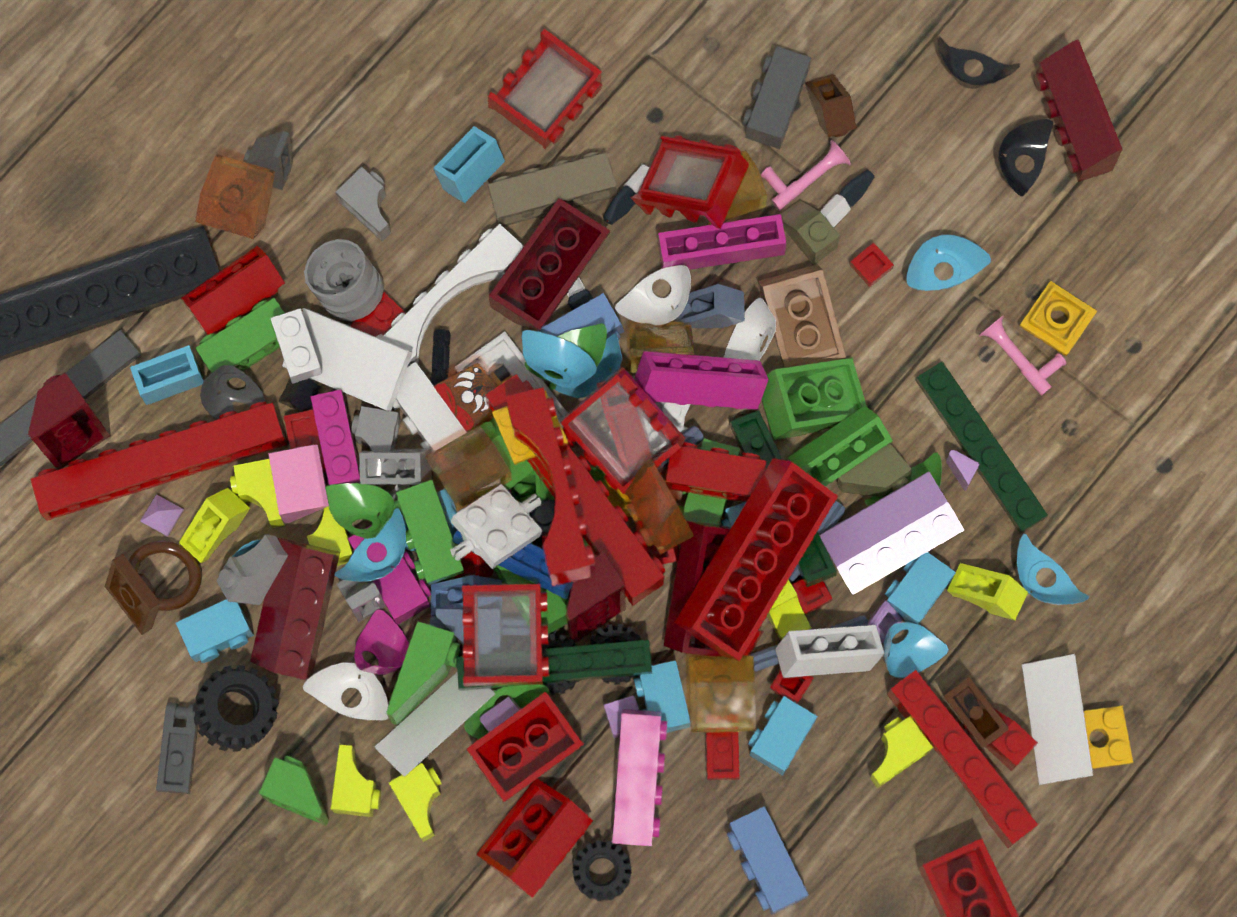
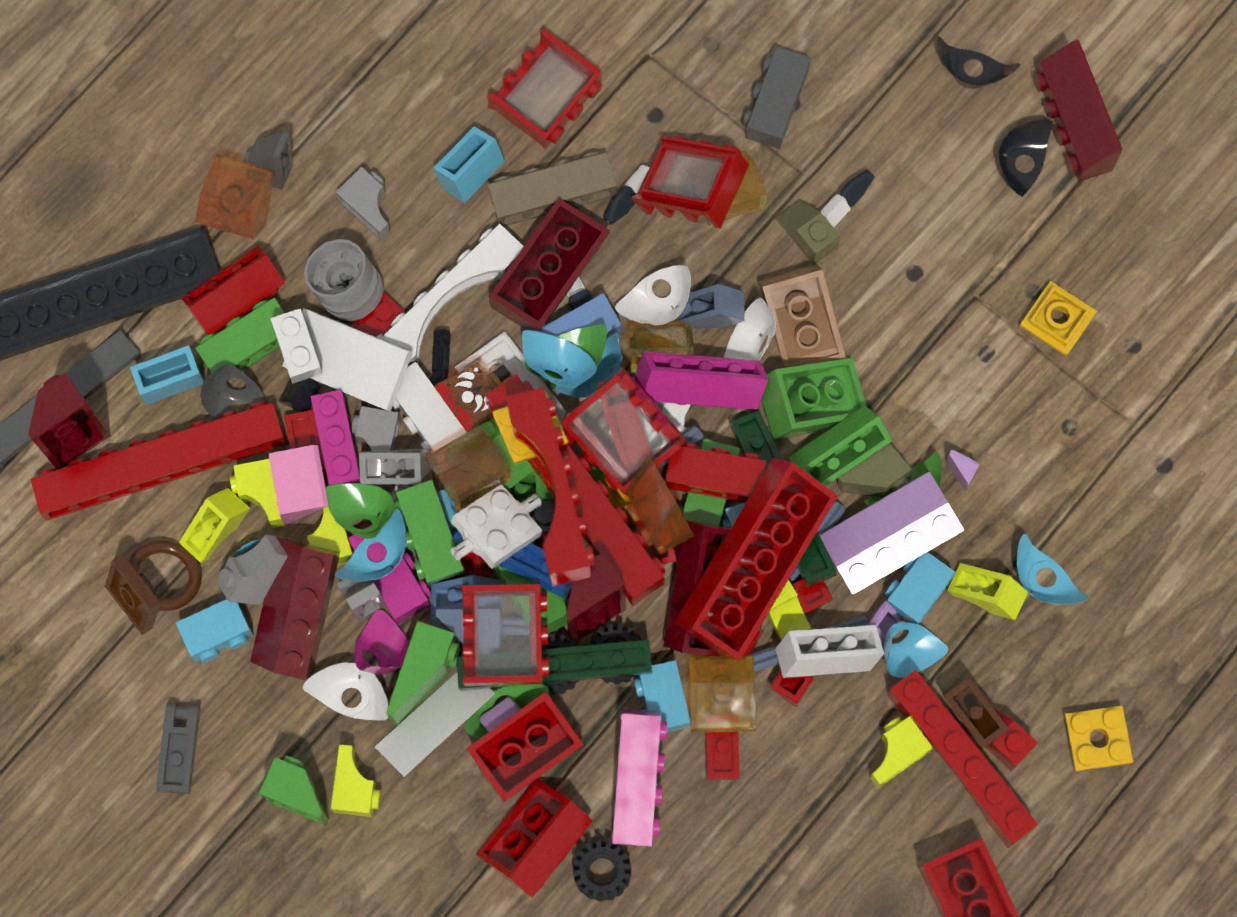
(162, 515): lavender slope -> none
(244, 683): black tyre -> none
(416, 796): neon yellow arch -> none
(614, 713): lavender slope -> none
(731, 244): dark pink brick -> none
(766, 861): medium blue brick -> none
(782, 735): medium azure piece -> none
(787, 194): bright pink piece -> none
(832, 105): reddish brown slope -> none
(871, 264): red plate -> none
(959, 252): medium azure piece -> none
(981, 447): dark green plate -> none
(1035, 377): bright pink piece -> none
(1057, 719): white sticker -> none

